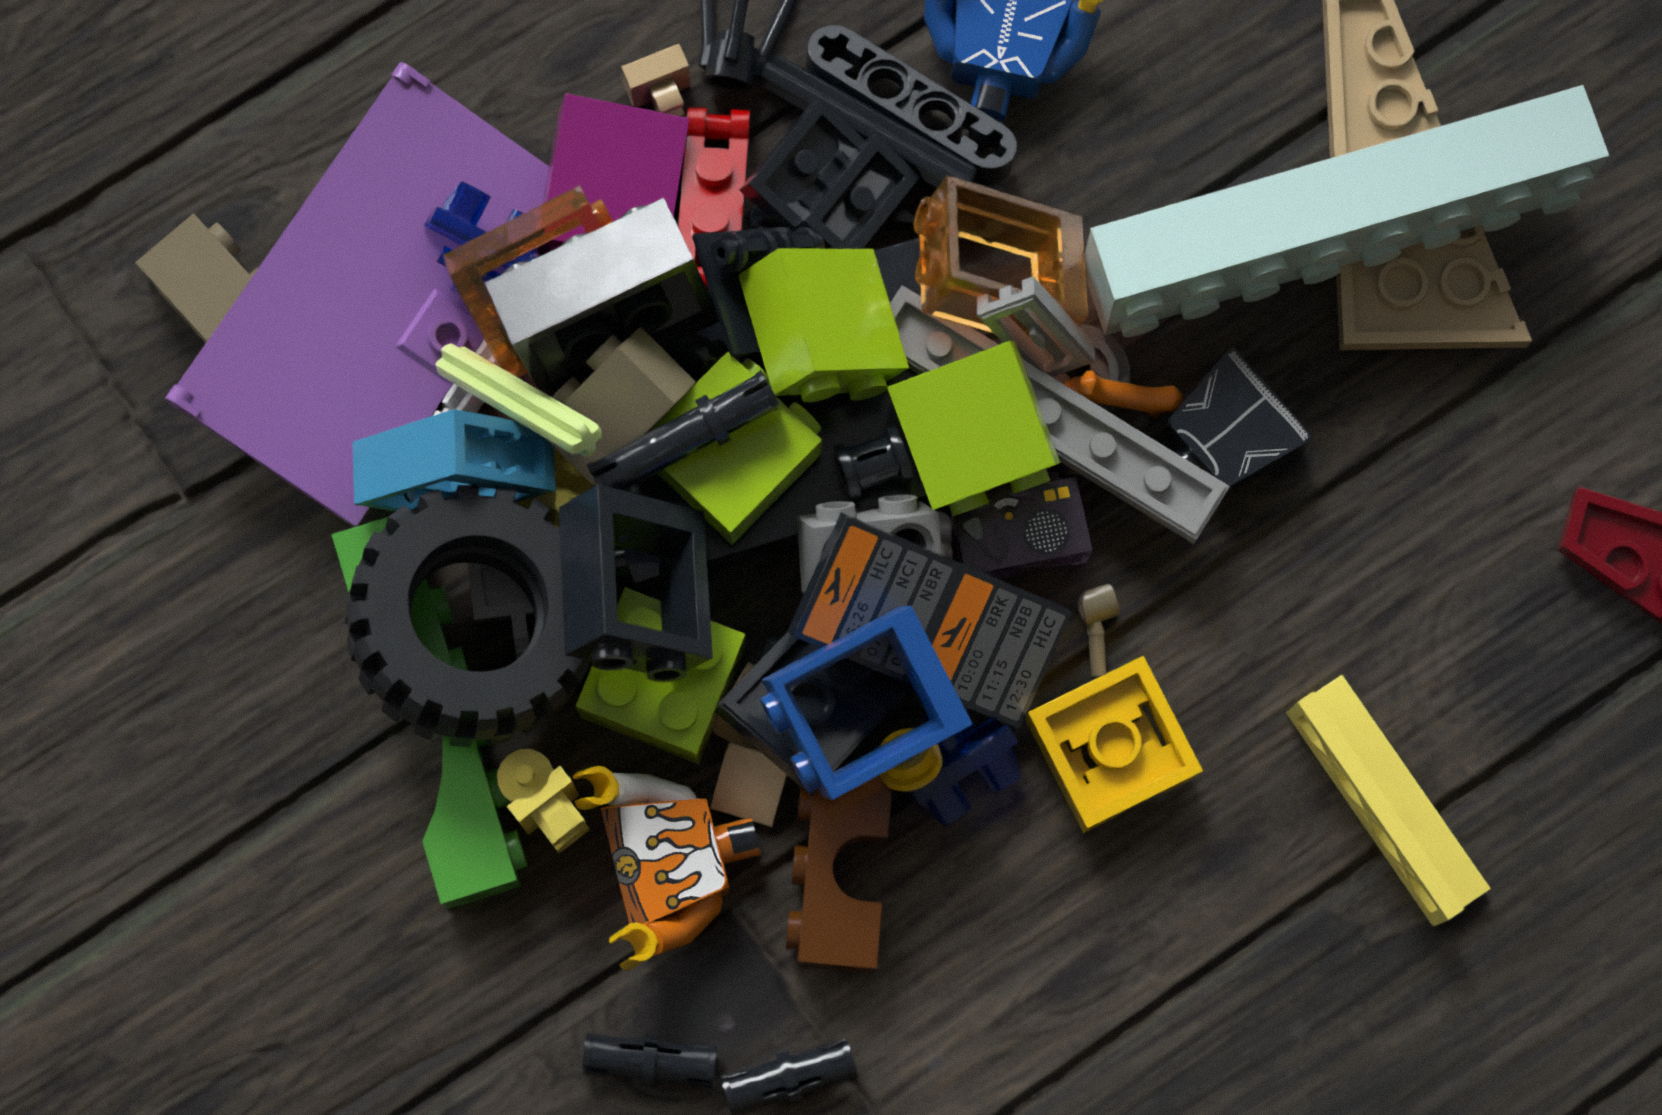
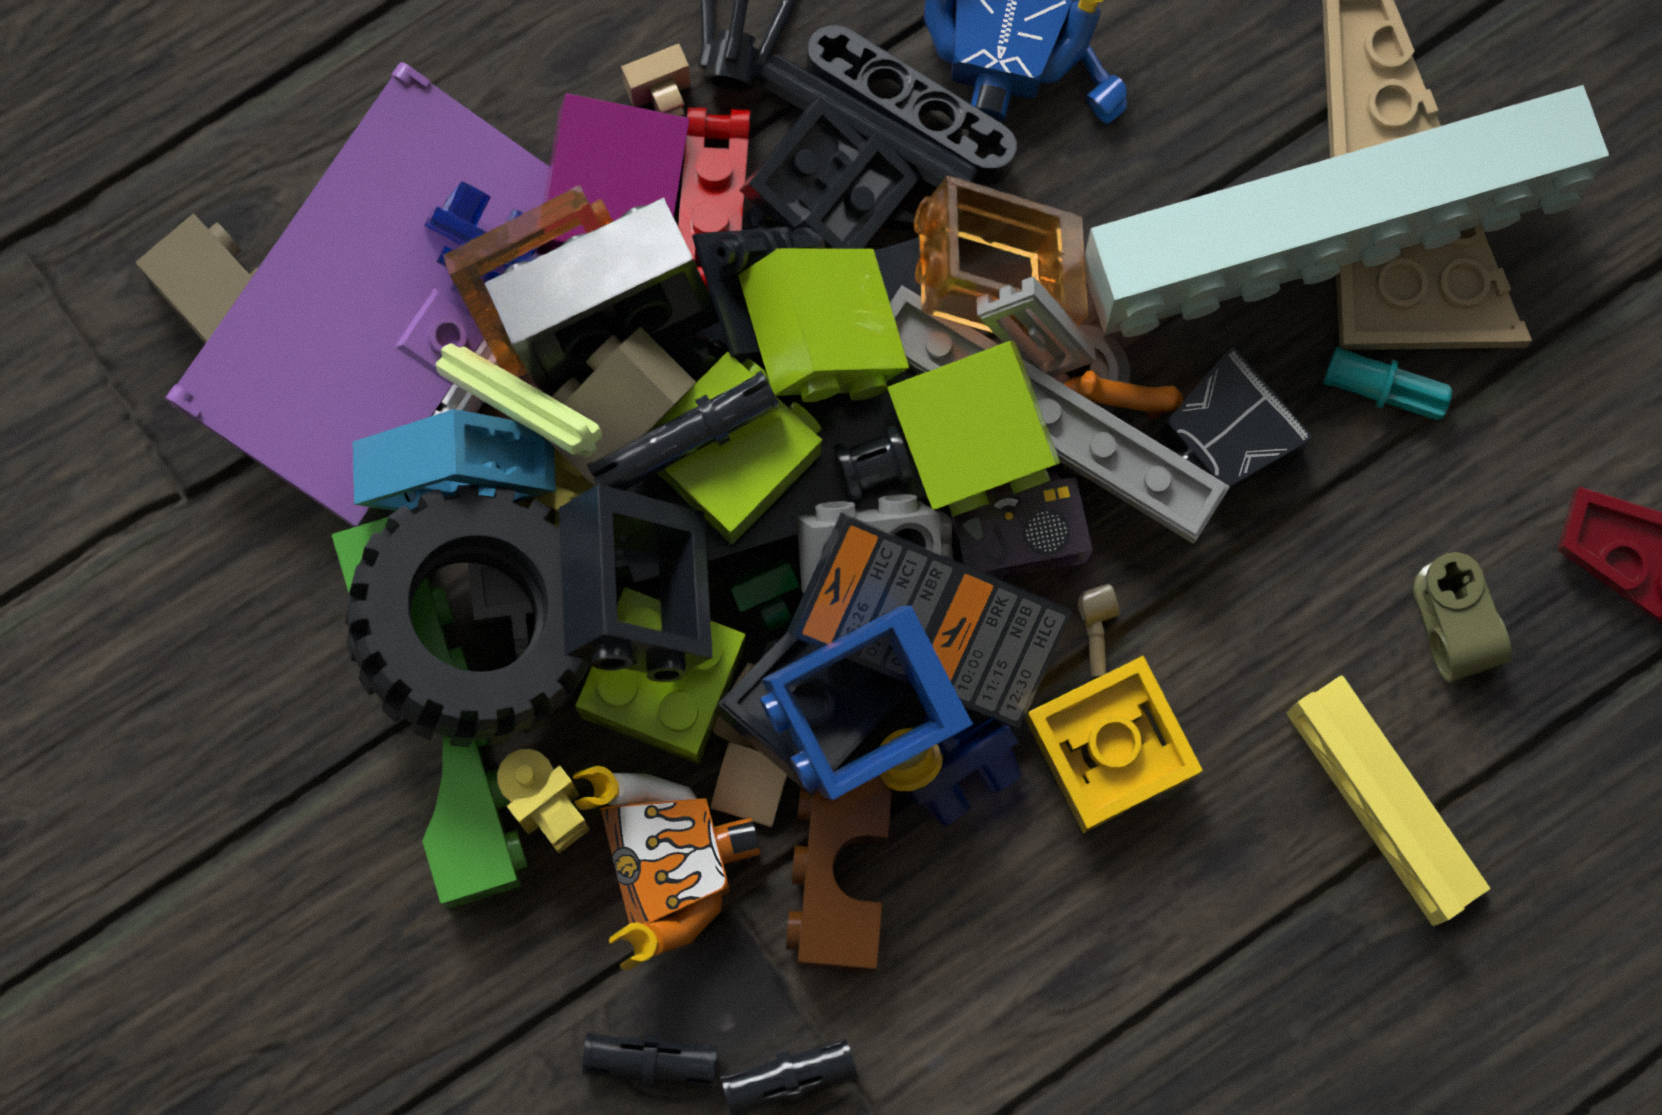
(762, 588): none -> dark green tile
(1109, 96): none -> blue hand
(1387, 384): none -> teal axle
(1461, 625): none -> olive piece

